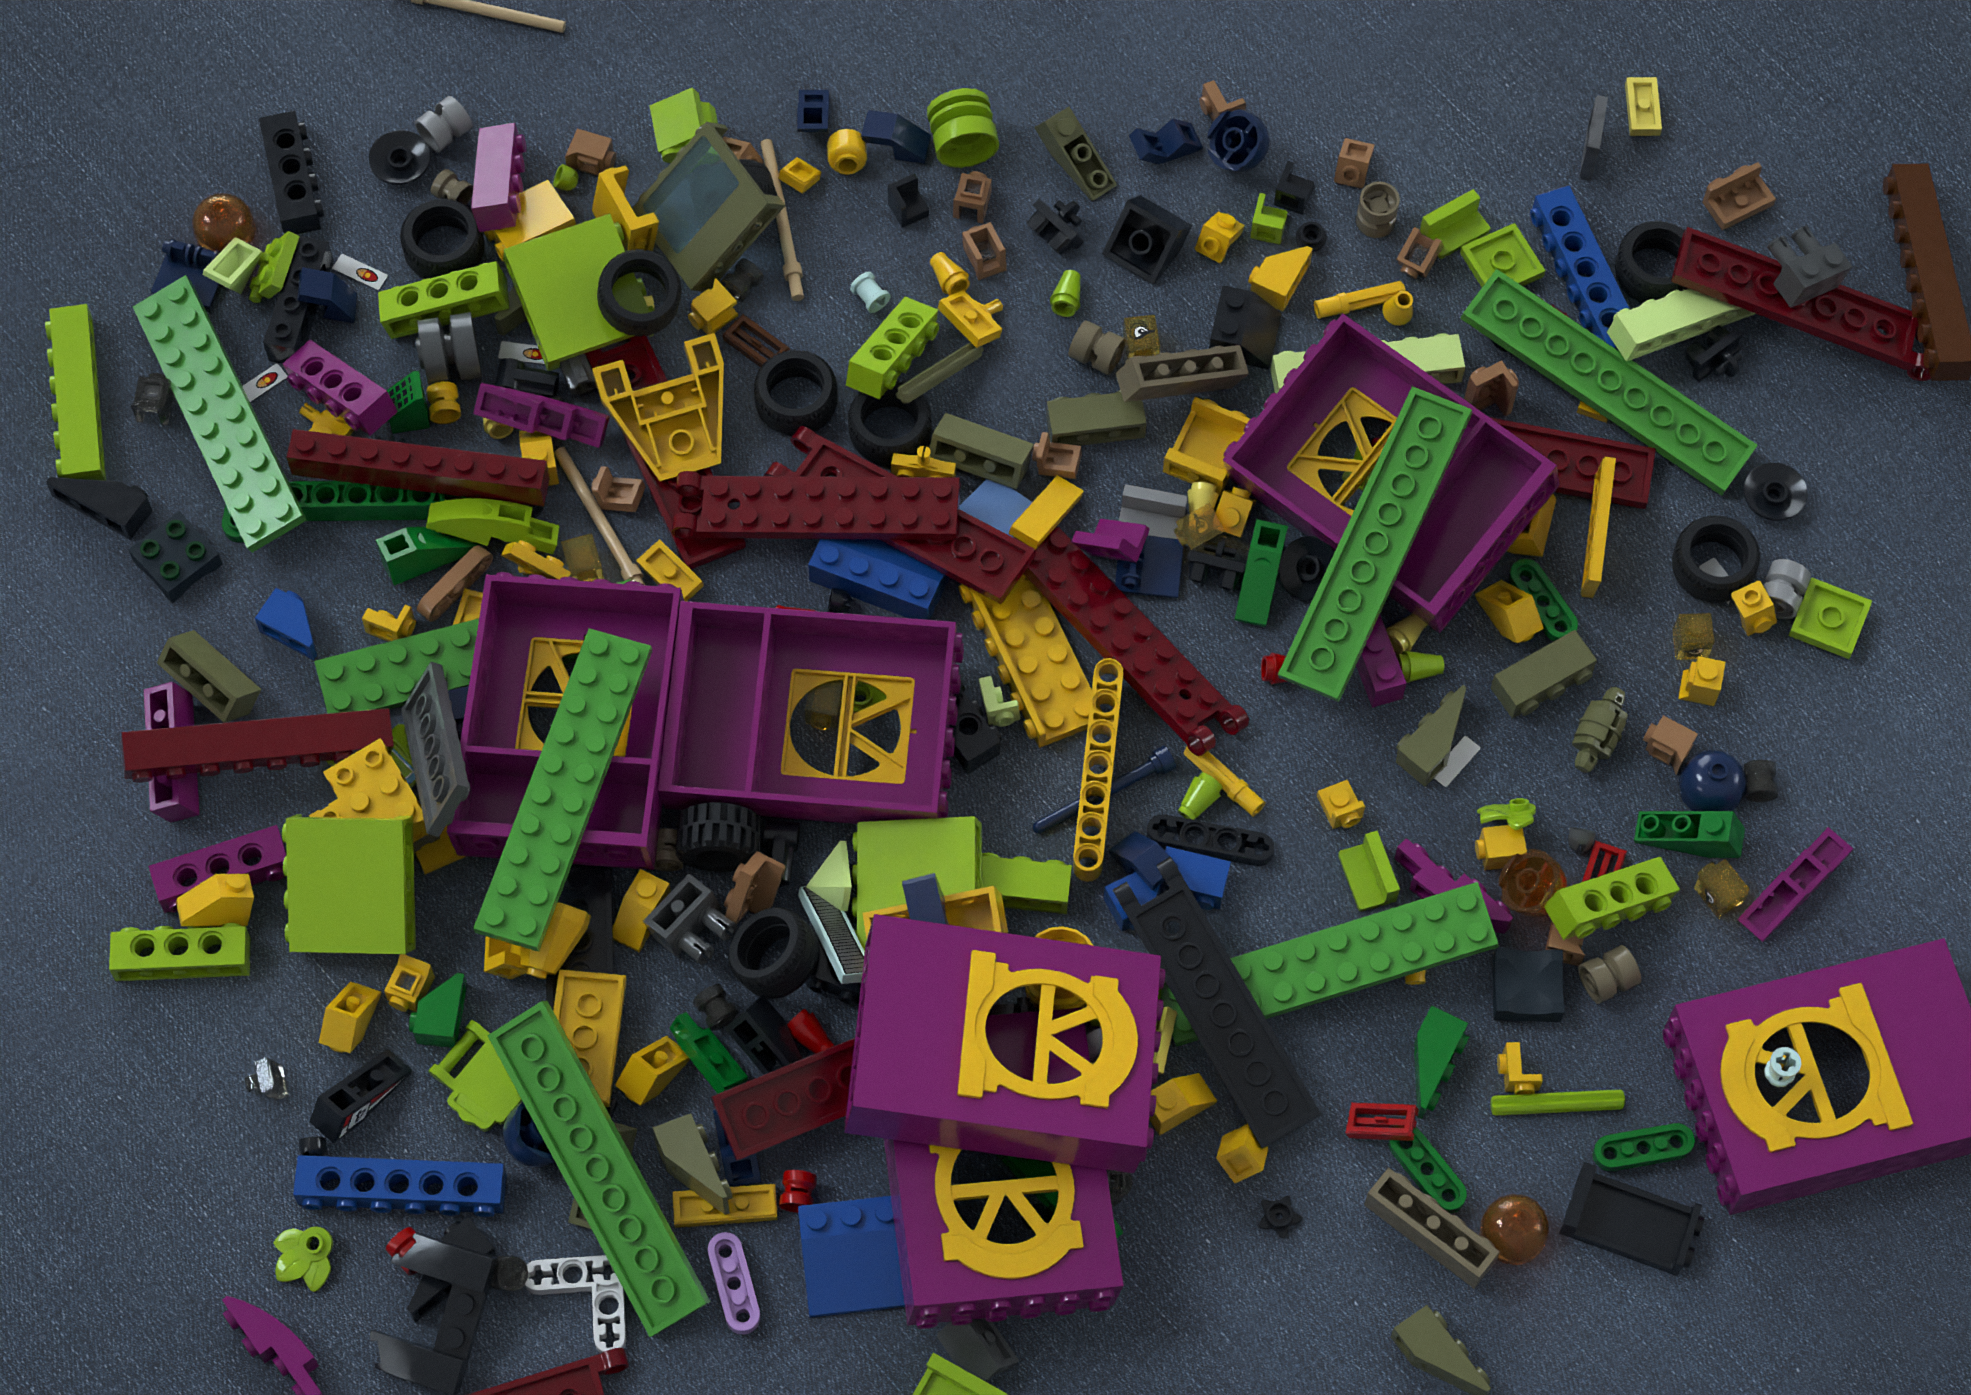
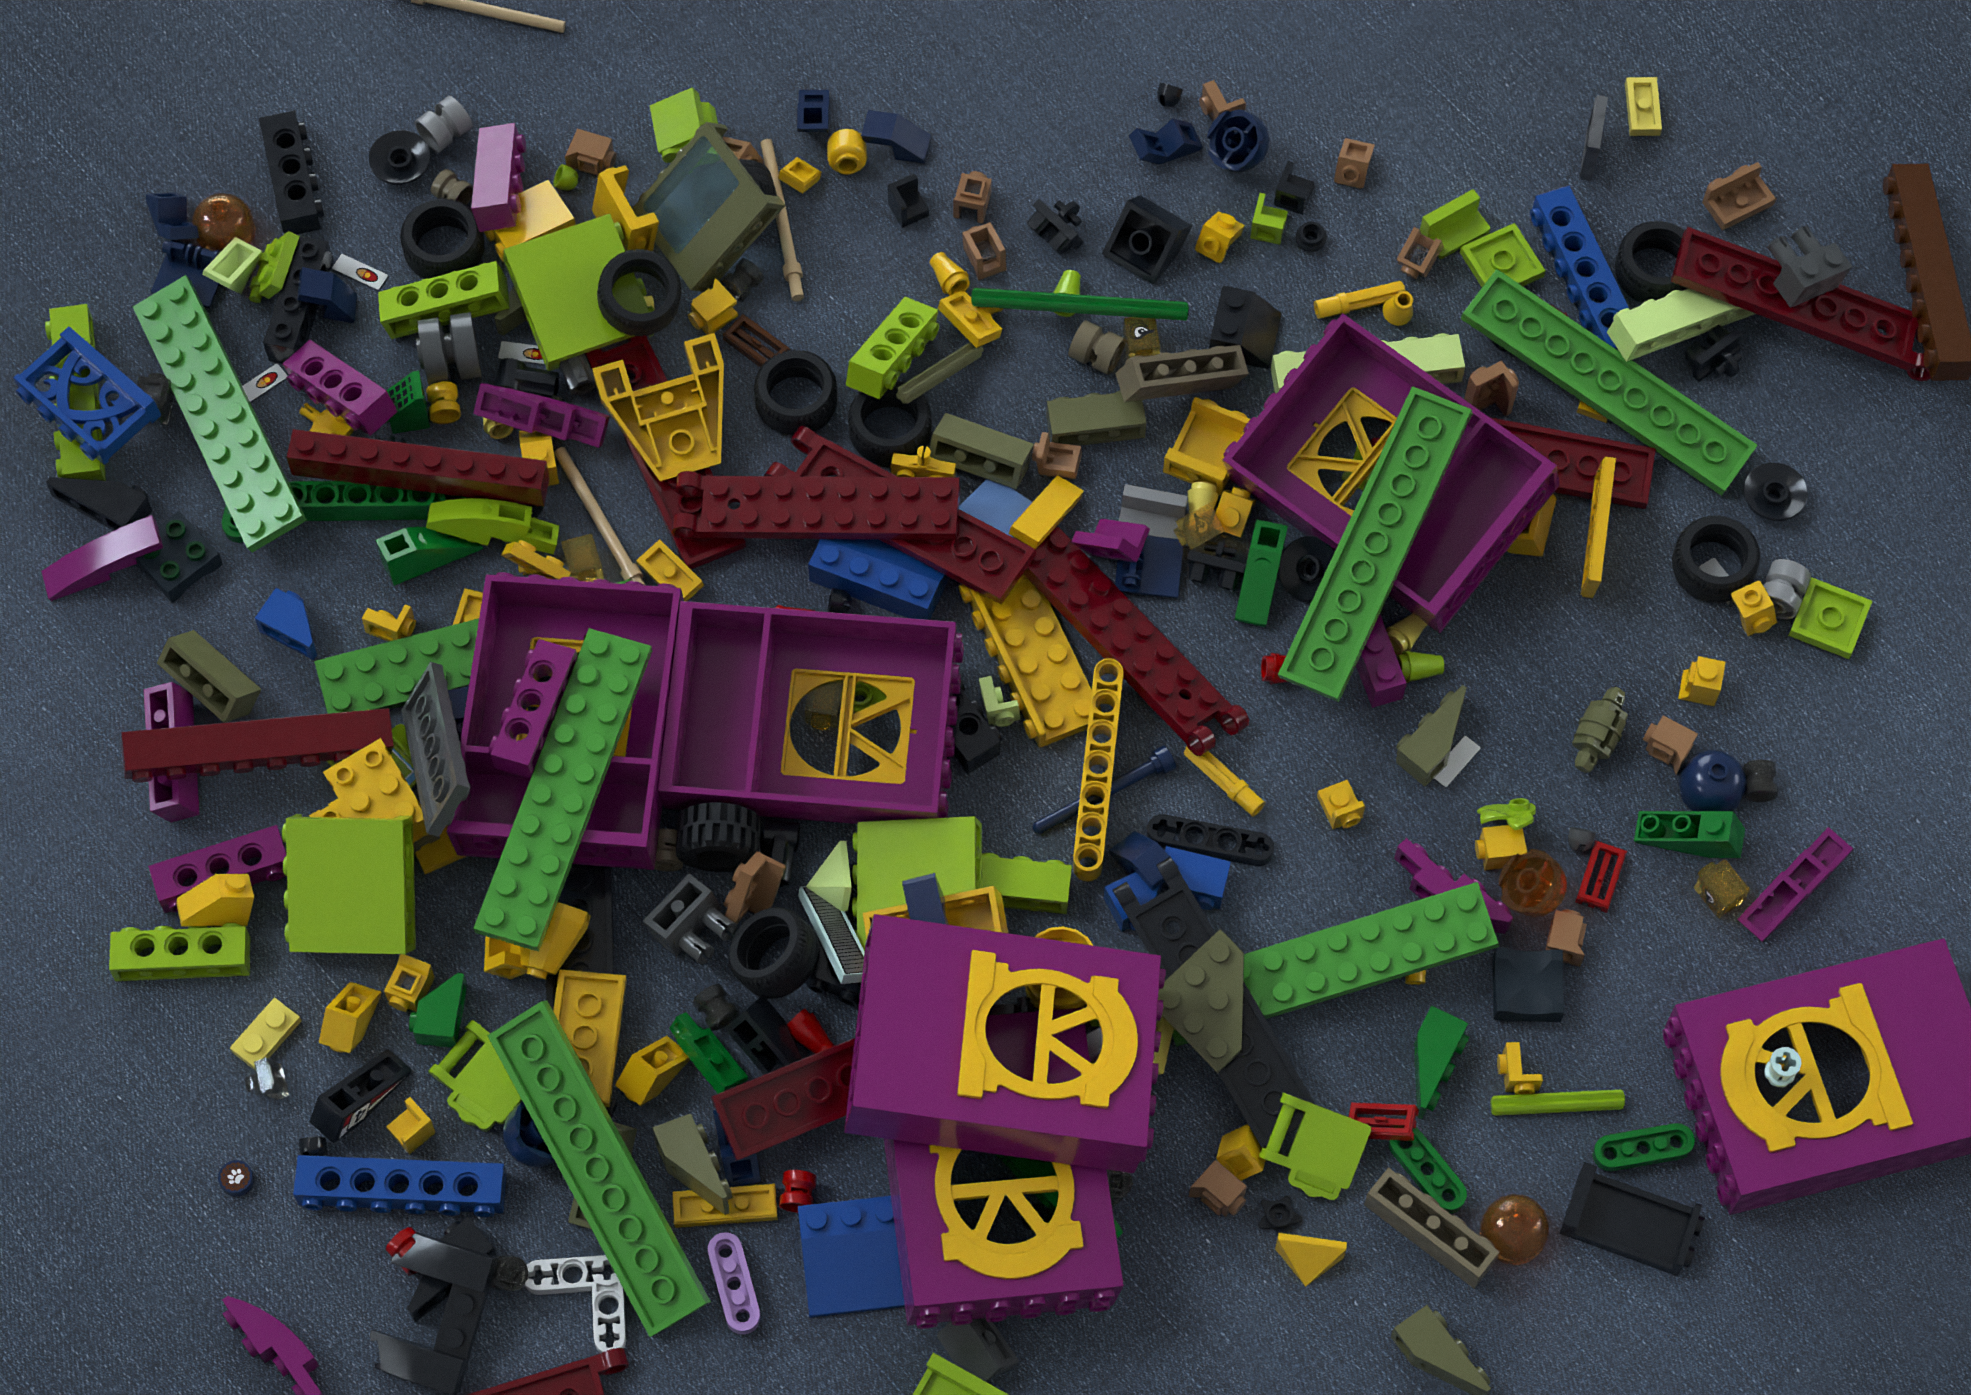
(85, 356): none -> blue fence
(100, 557): none -> magenta slope
(170, 215): none -> dark blue slope
(236, 1178): none -> tile
(265, 1033): none -> light yellow plate
(300, 1260): lime plate -> none
(411, 1127): none -> yellow panel
(452, 584): medium nougat beam -> none
(522, 755): none -> magenta brick
(616, 492): medium nougat bracket -> none
(638, 902): yellow slope -> none
(870, 292): light aqua bush -> none
(962, 128): lime wheel -> none
(1075, 153): olive slope -> none
(1080, 304): none -> green axle
(1168, 94): none -> black hinge
(1179, 1101): yellow slope -> none
(1200, 795): lime cone -> none
(1207, 1000): none -> olive plate
(1219, 1190): none -> medium nougat window
(1280, 276): yellow slope -> none
(1309, 1255): none -> yellow slope
(1323, 1150): none -> lime piece
(1369, 873): lime panel -> none
(1377, 209): dark tan wheel -> none
(1510, 611): yellow slope -> none
(1542, 589): green plate -> none
(1544, 675): olive brick -> none
(1605, 976): dark tan wheel -> none
(1612, 898): lime brick -> none
(1693, 636): clear yellow brick -> none

